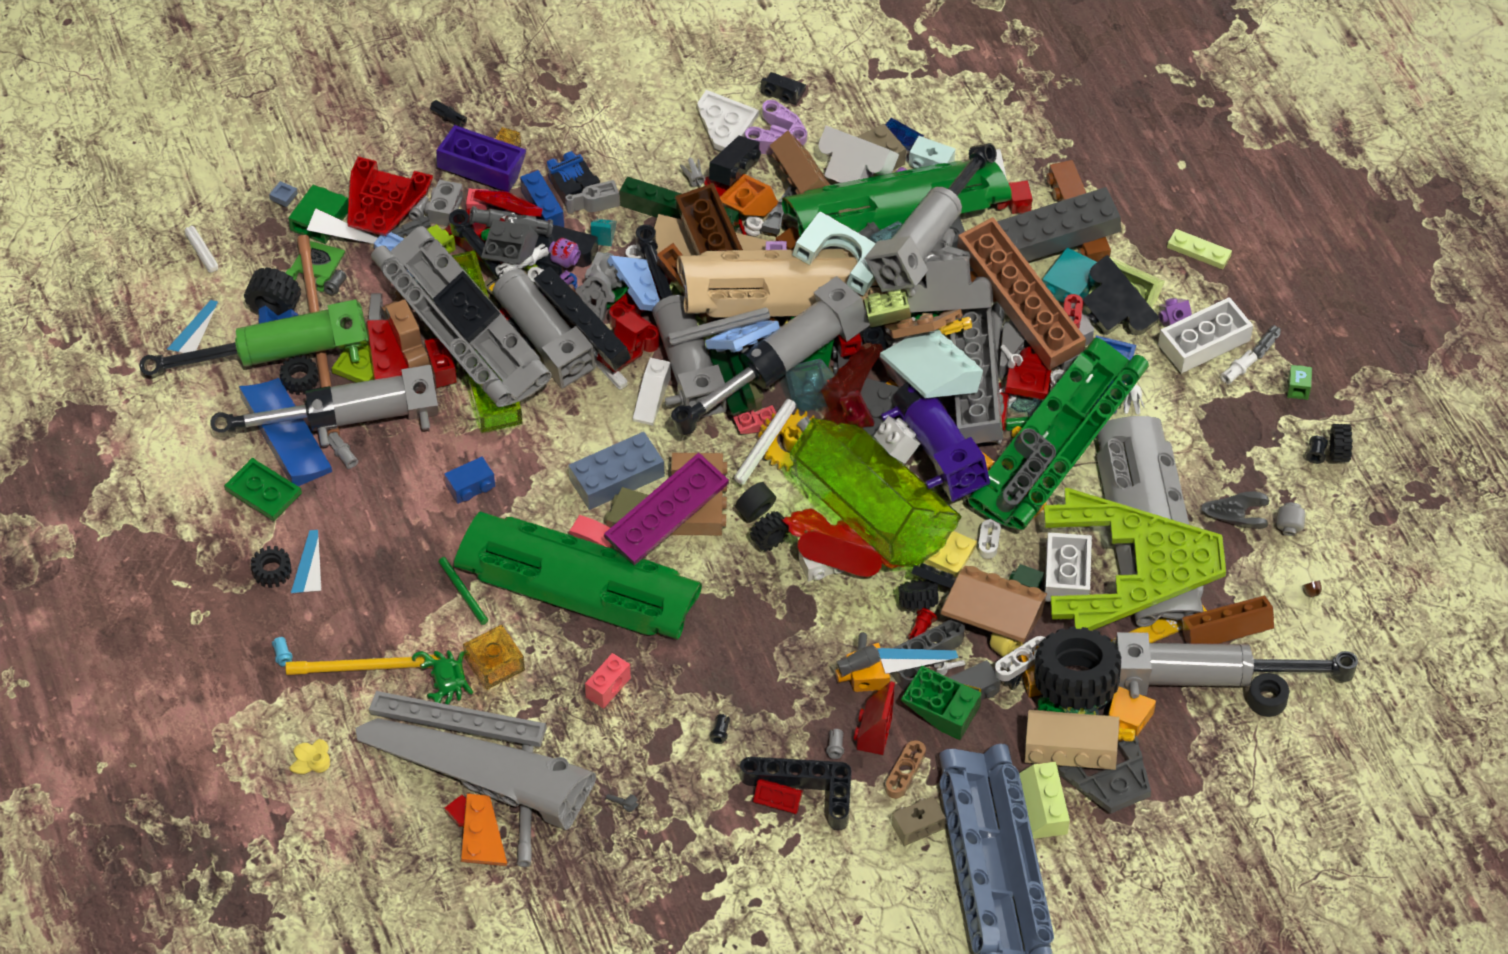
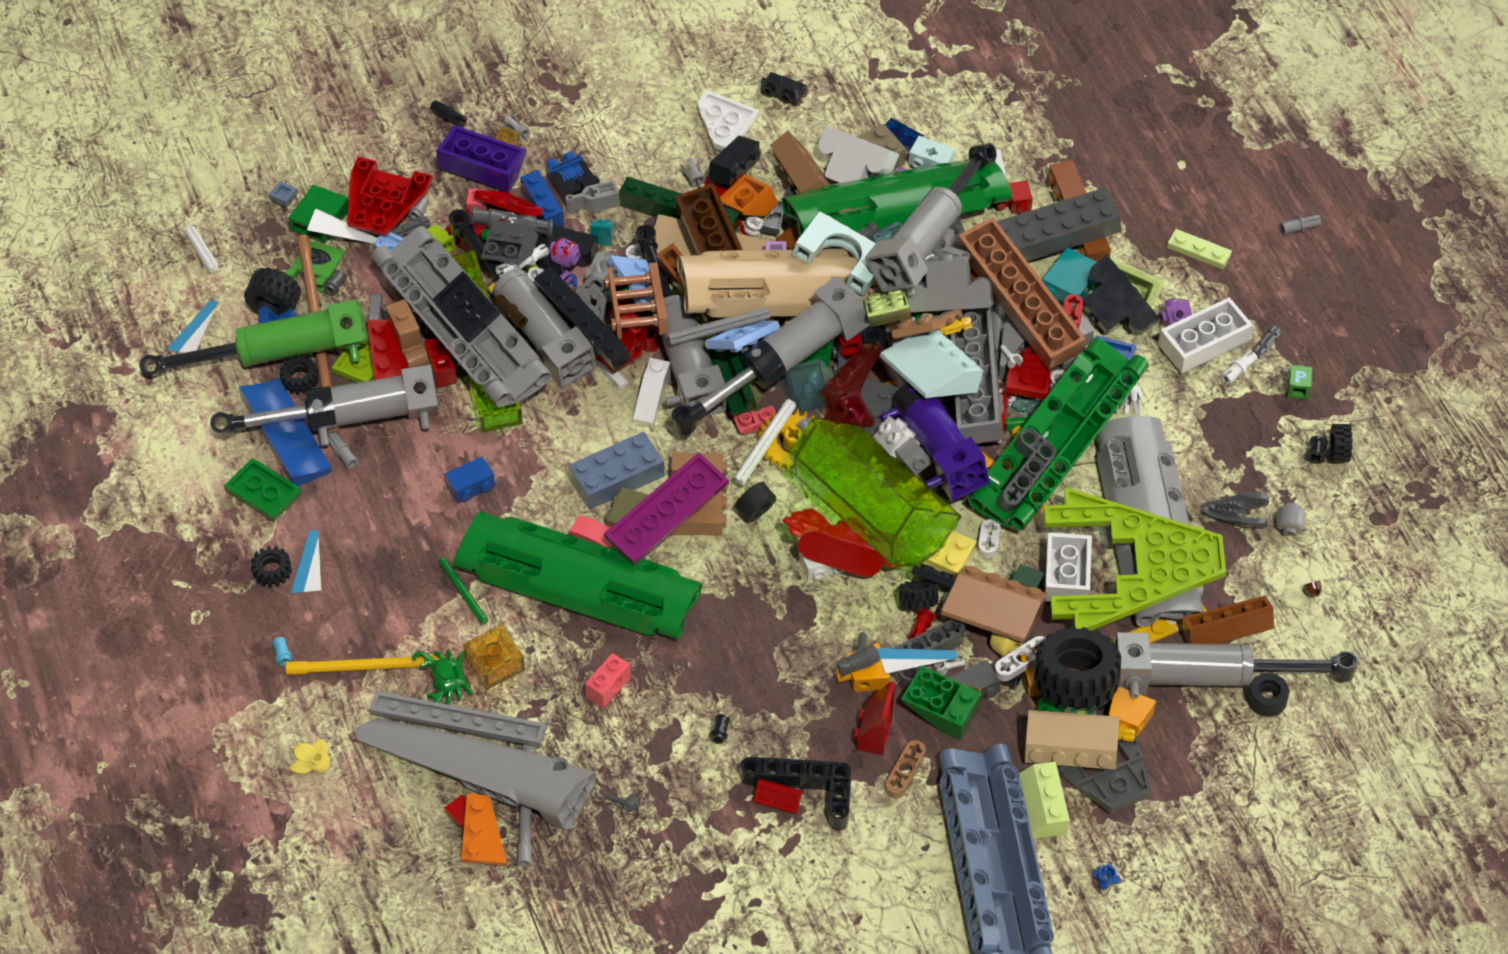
(444, 199): light grey brick -> none
(510, 311): none -> dark brown pin
(519, 128): none -> light grey piece
(654, 291): none -> nougat fence
(769, 531): black tyre -> none
(780, 121): lavender connector -> none
(835, 747): light grey pin -> none
(913, 456): none -> light grey brick
(918, 820): dark tan brick -> none
(1106, 870): none -> blue plate
(1300, 224): none -> light grey axle

